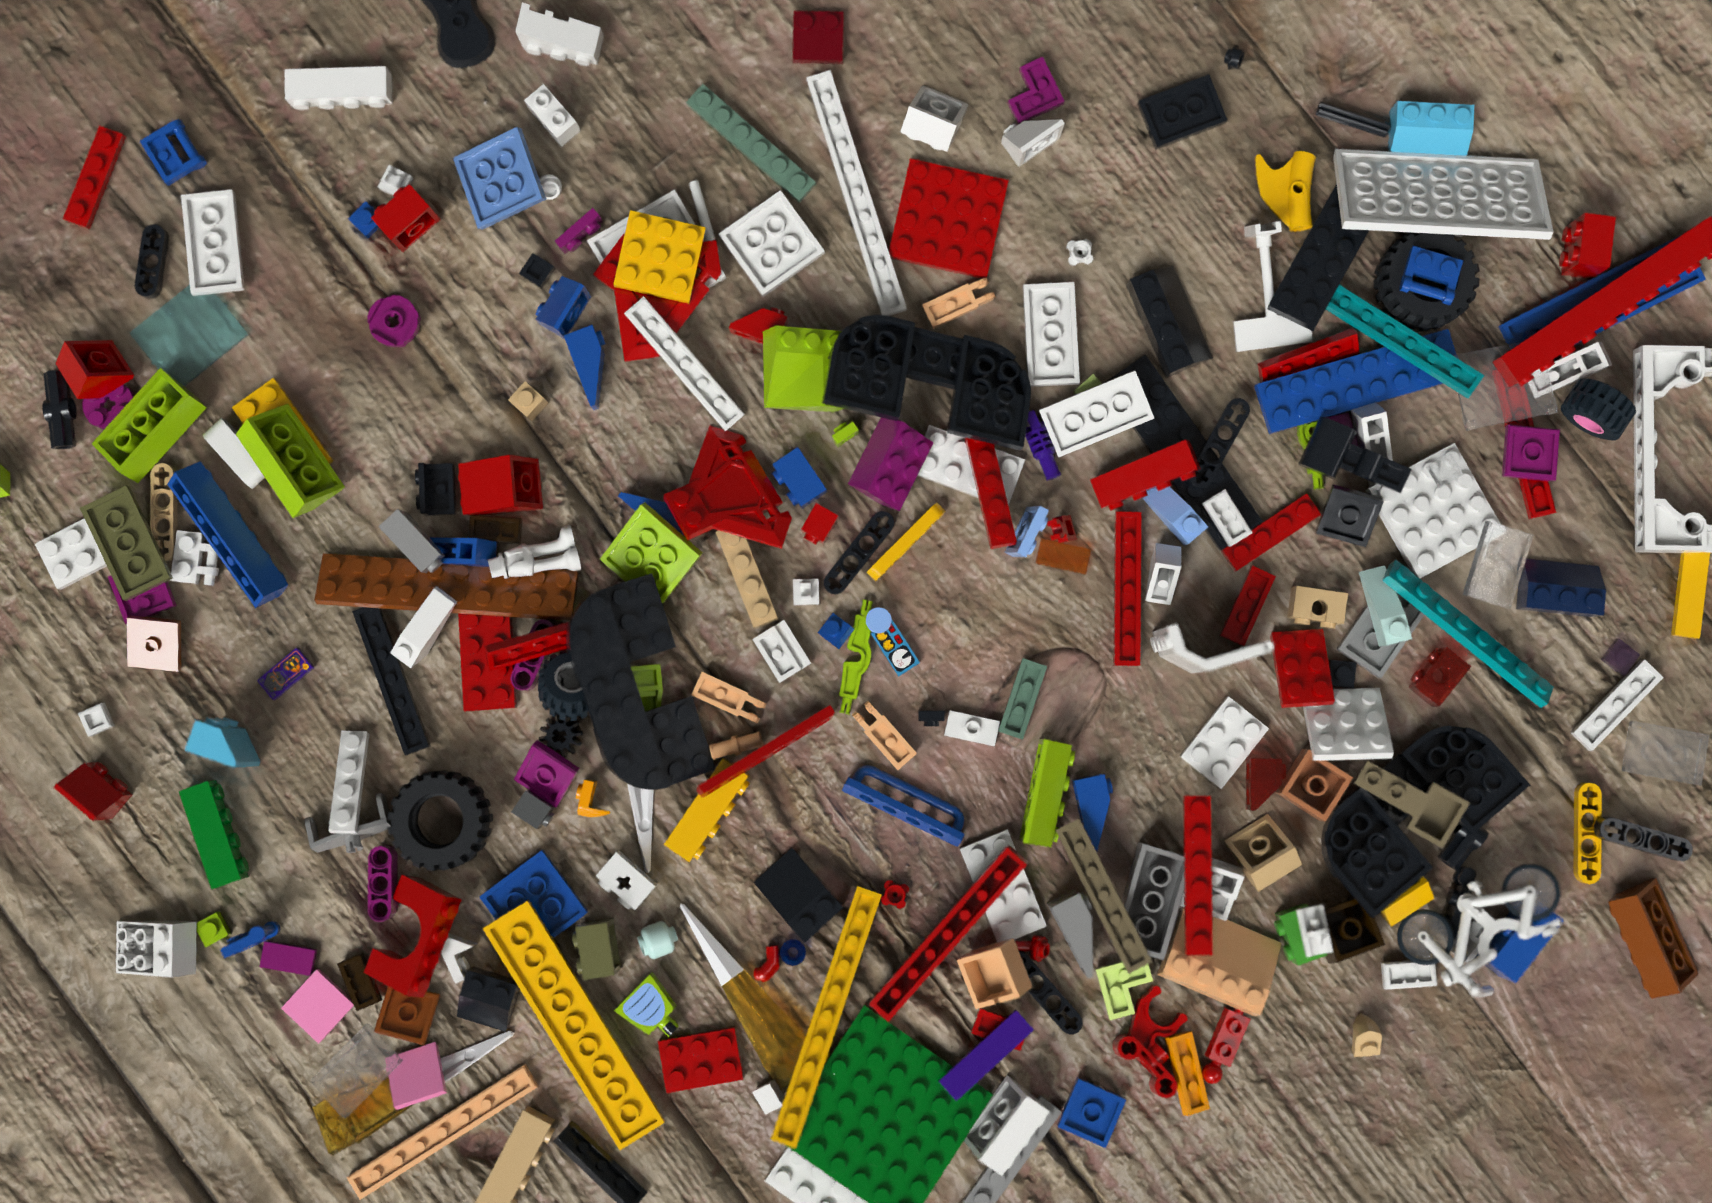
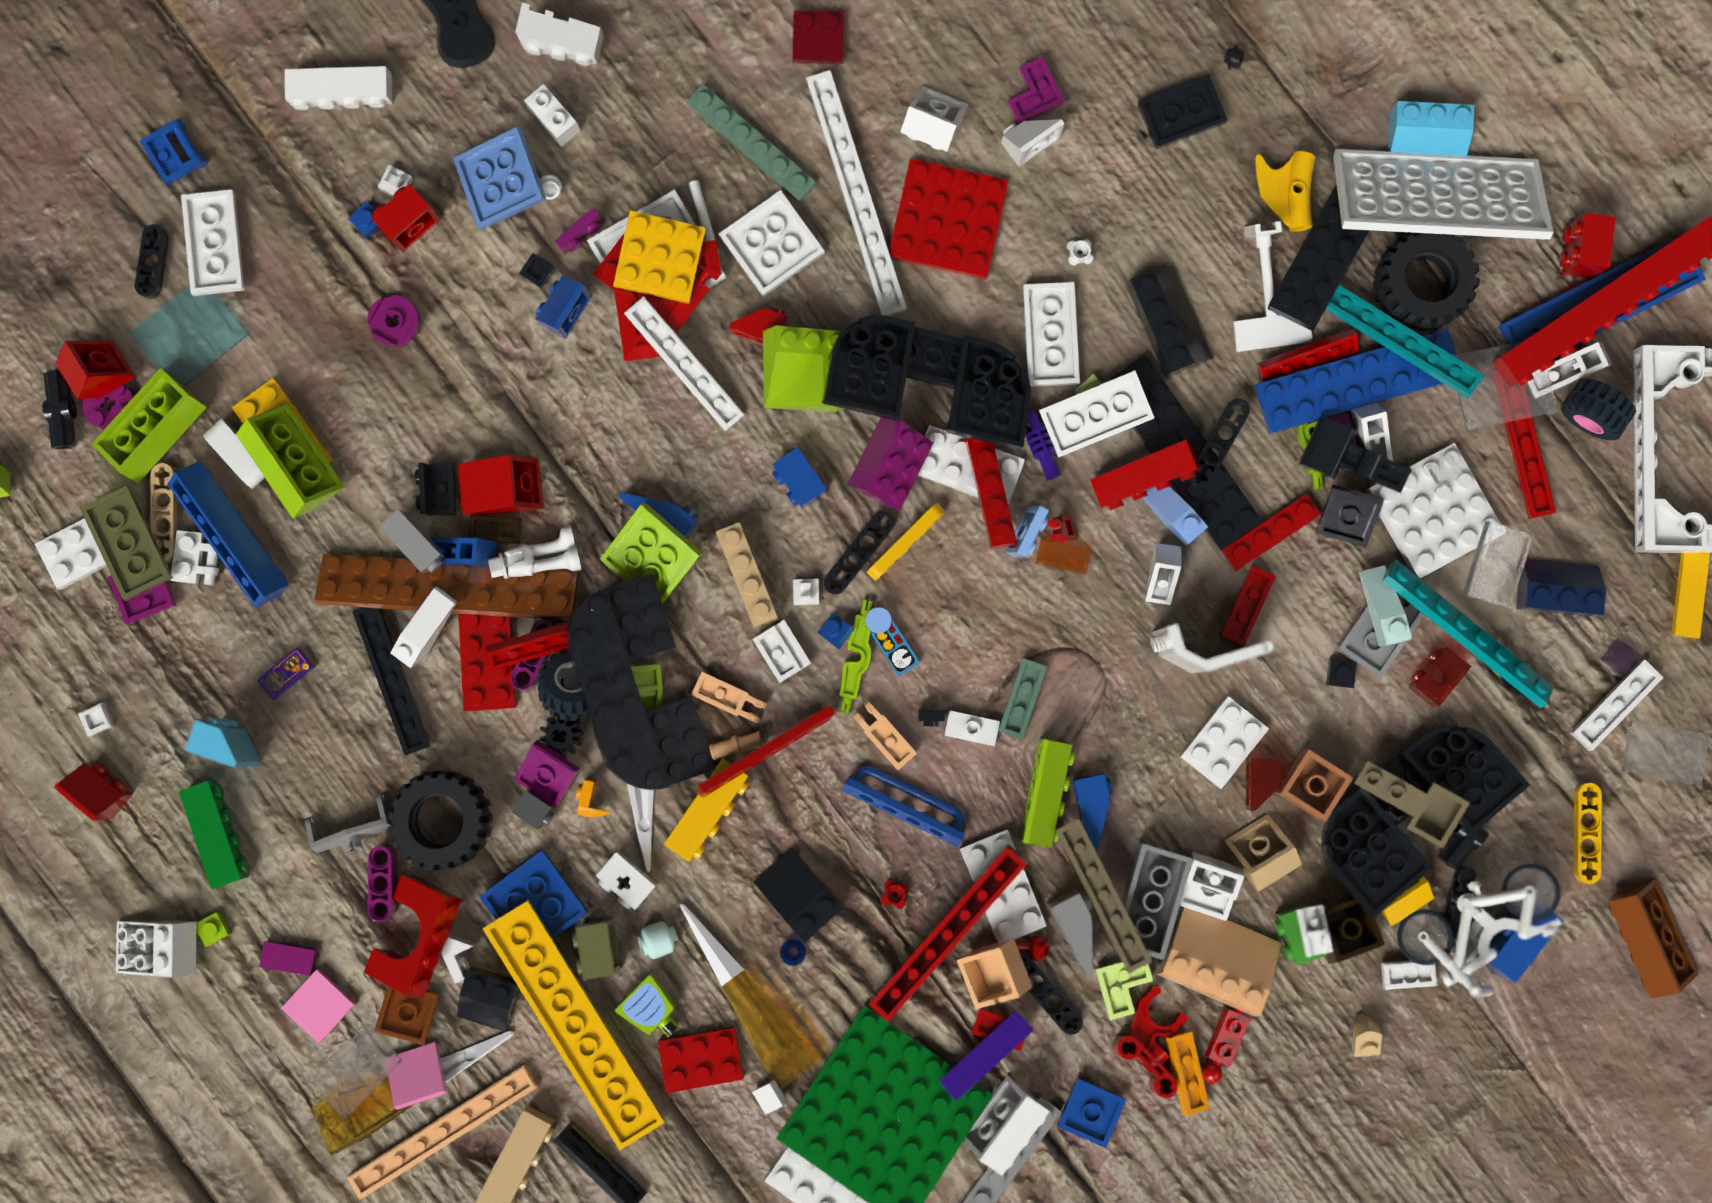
(94, 177): red plate -> none
(154, 643): plate -> none
(250, 939): blue plate -> none
(349, 782): white plate -> none
(359, 985): dark brown plate -> none
(528, 401): tan brick -> none
(588, 357): blue slope -> none
(729, 494): red plate -> none
(770, 967): red arm -> none
(819, 524): red brick -> none
(826, 1017): yellow plate -> none
(844, 433): lime plate -> none
(956, 303): light nougat hinge -> none
(1127, 589): red plate -> none
(1197, 876): red plate -> none
(1227, 518): white plate -> none
(1302, 668): red plate -> none
(1332, 604): tan brick -> none
(1350, 727): white plate -> none
(1353, 119): black axle -> none
(1432, 267): blue plate -> none
(1530, 453): magenta plate -> none
(1643, 839): black beam -> none

